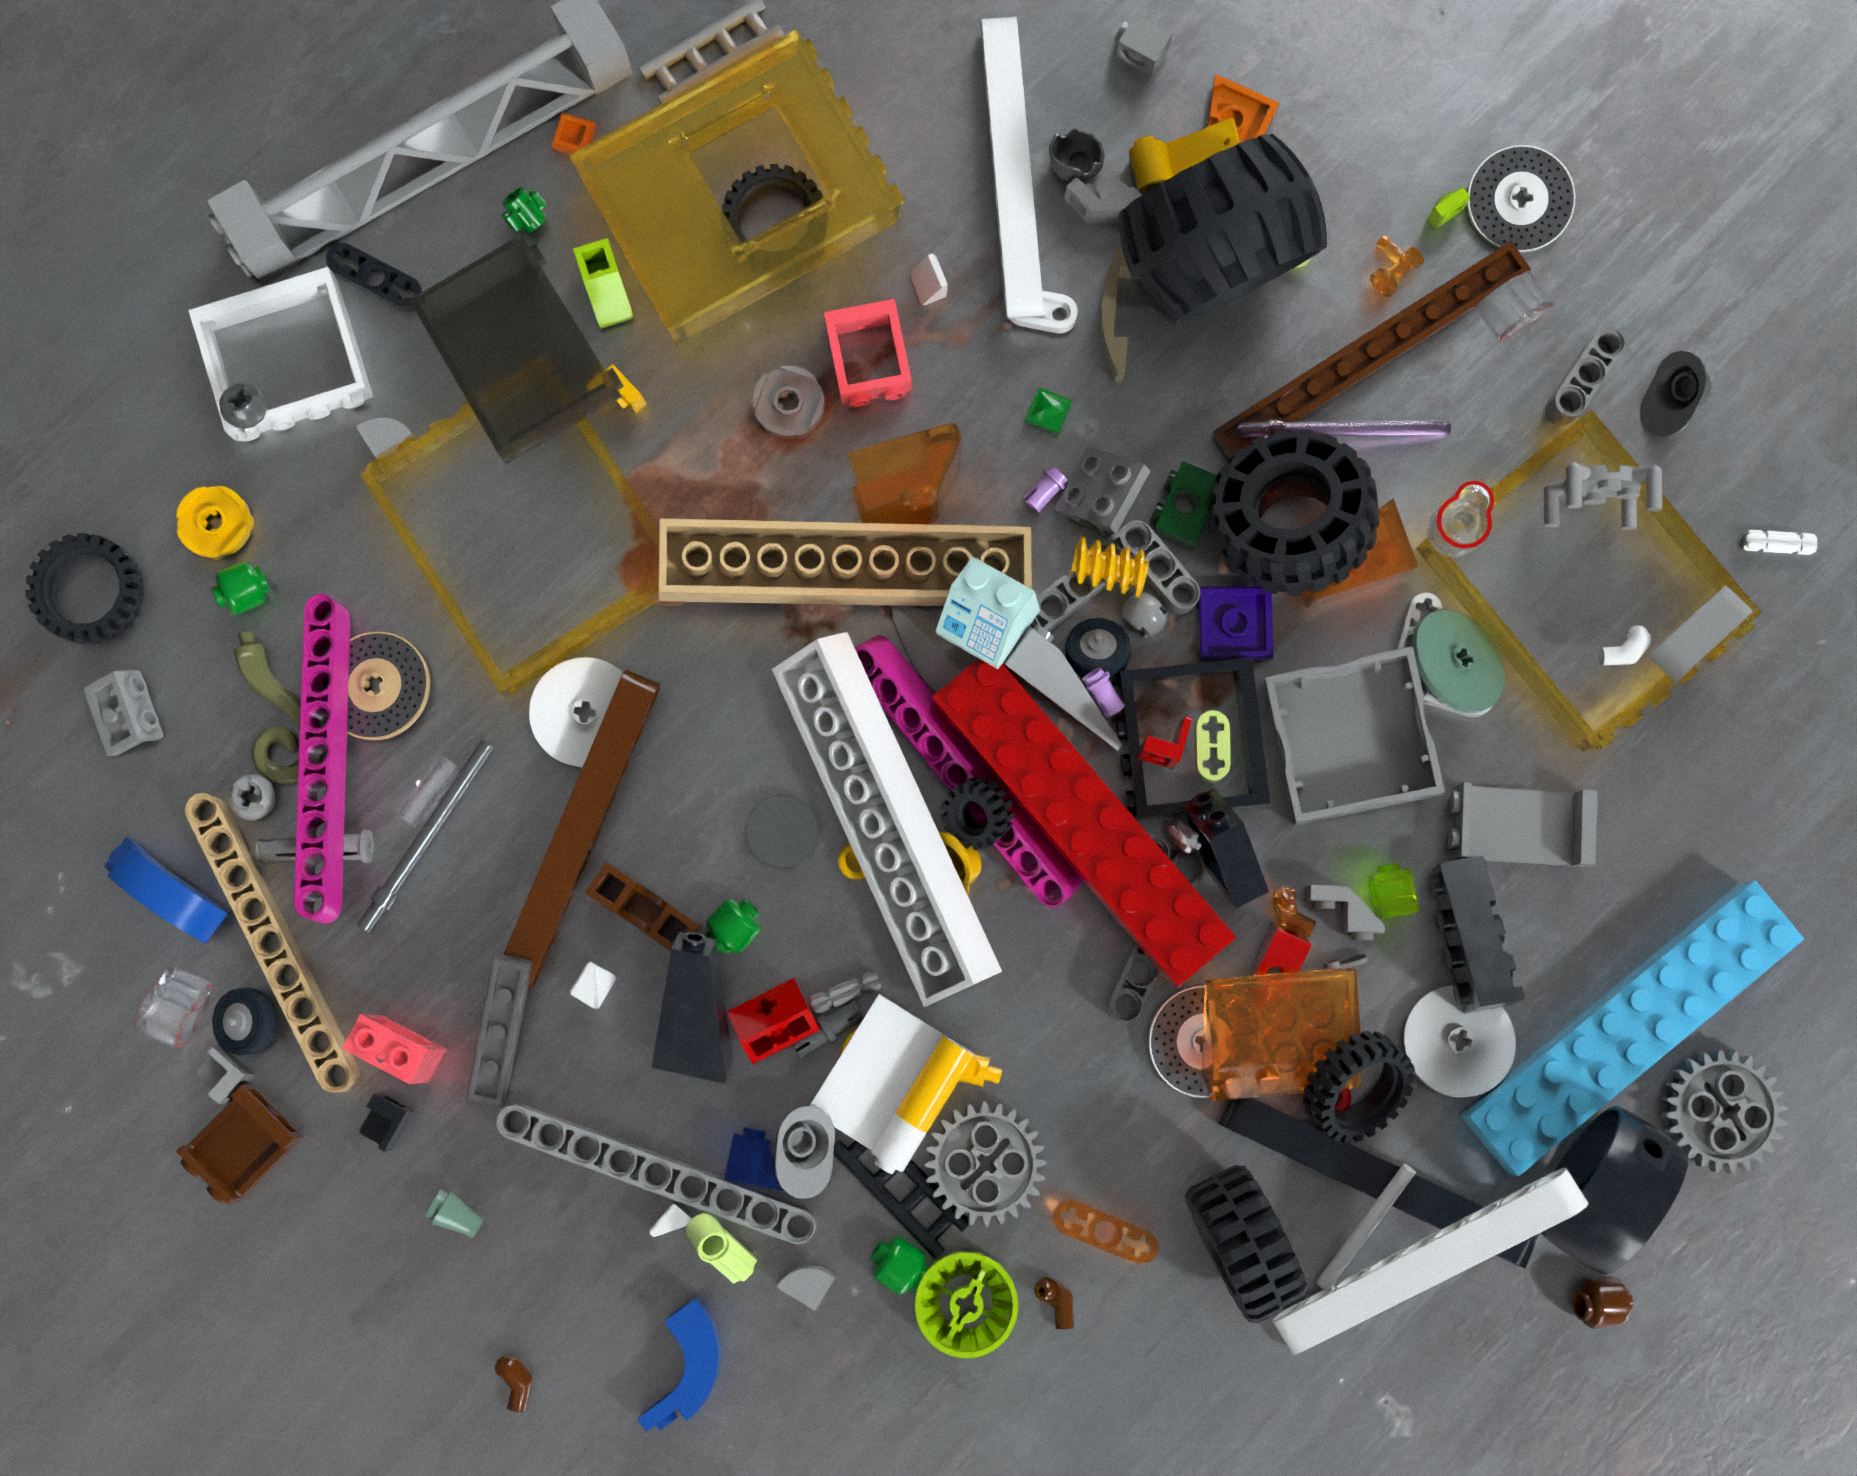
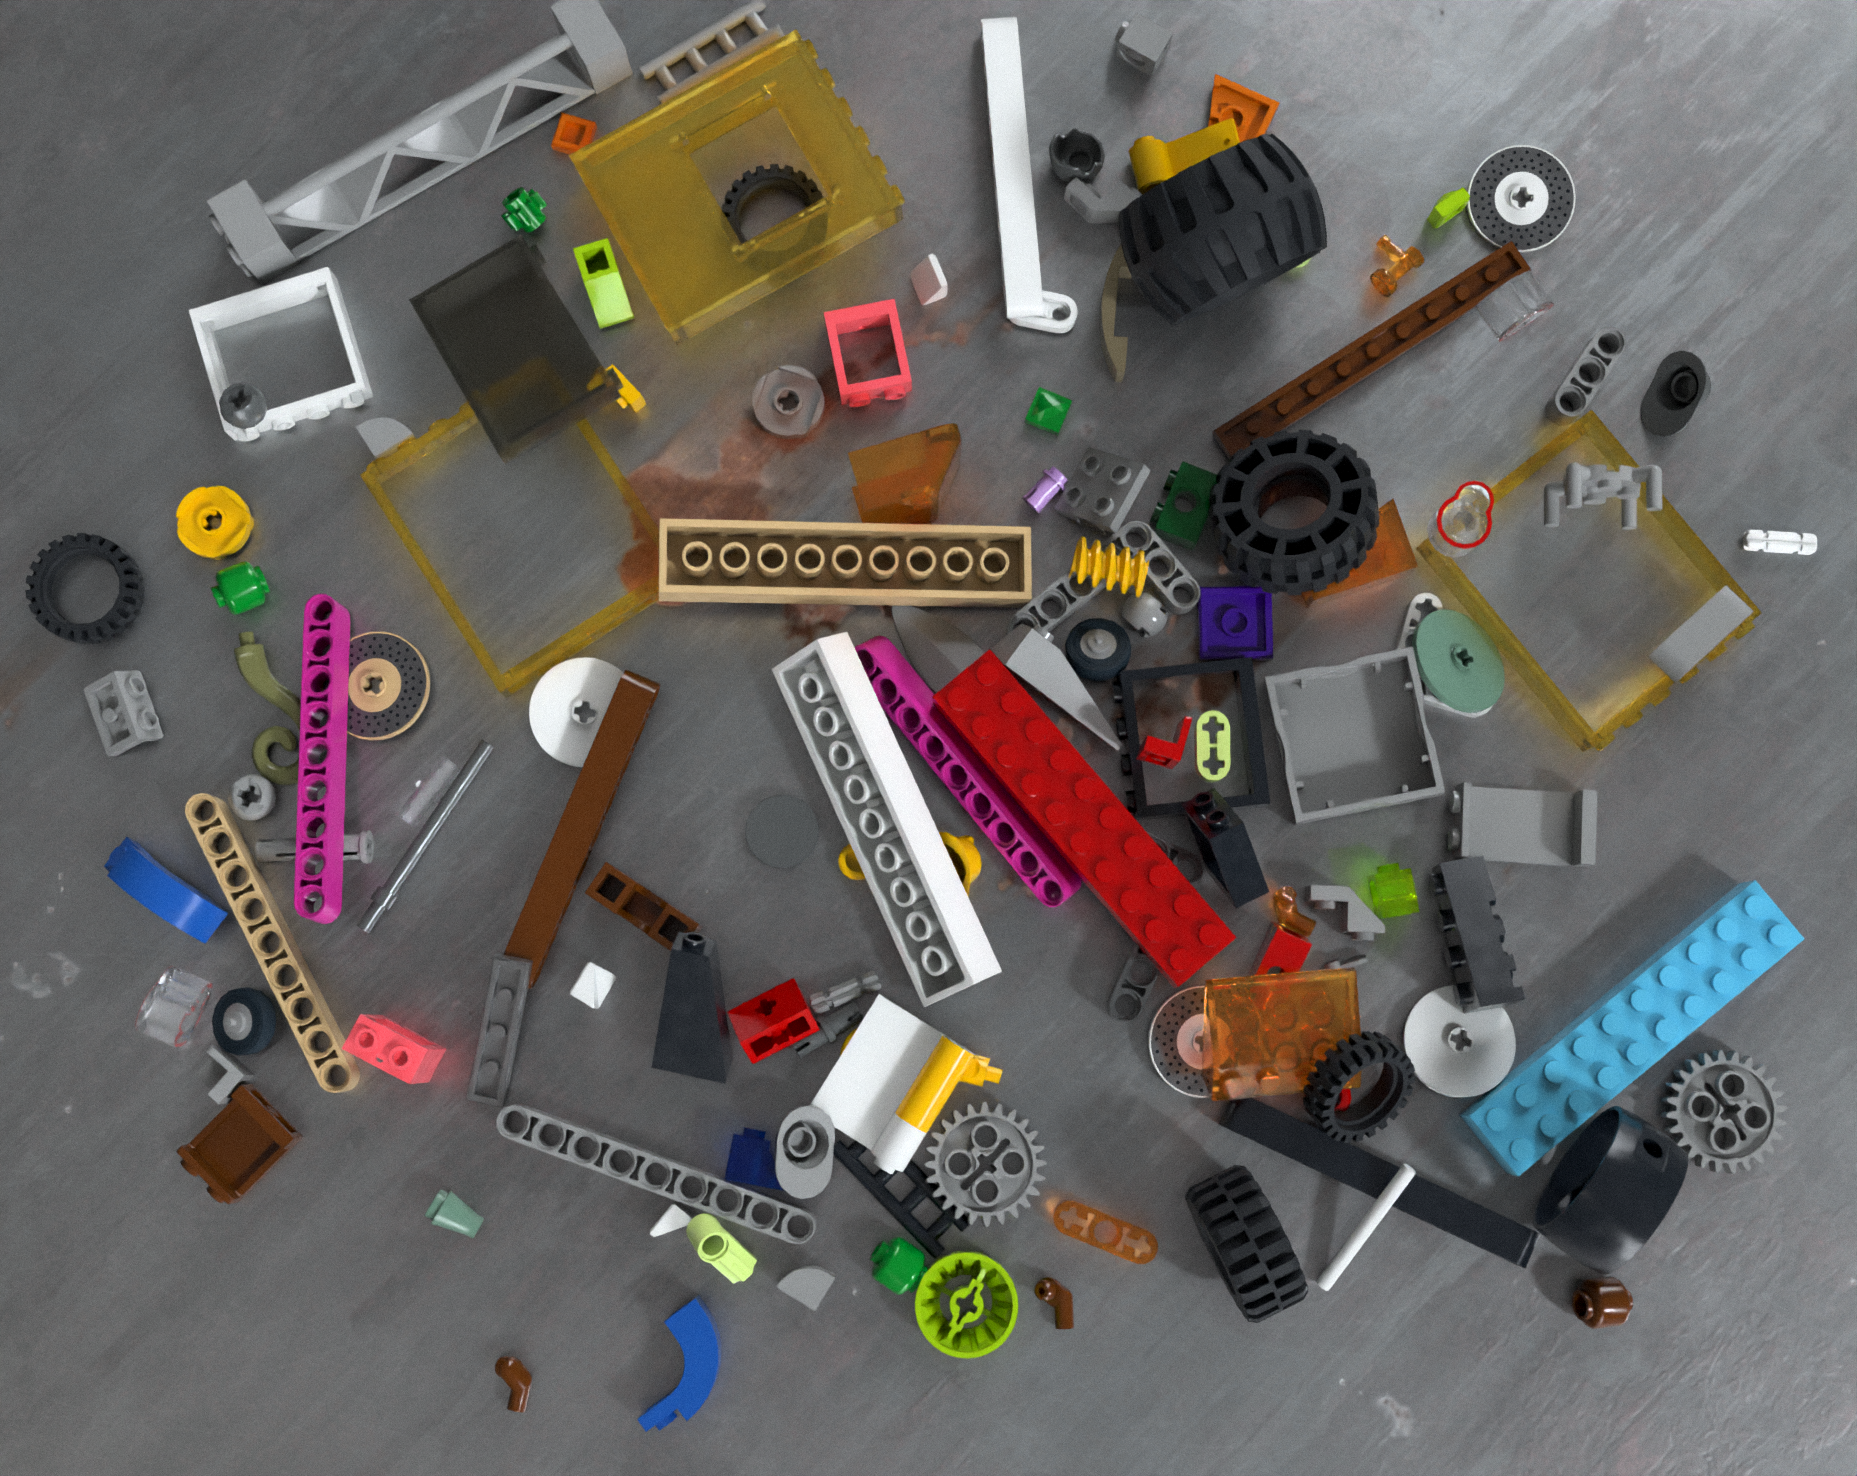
(357, 257): black beam -> none
(385, 1121): black panel -> none
(733, 925): green head -> none
(986, 612): light aqua slope -> none
(993, 805): black tyre -> none
(1103, 692): lavender pin -> none
(1182, 835): white axle -> none
(1361, 428): clear purple bar -> none
(1431, 1260): white beam -> none
(1629, 653): white arm -> none

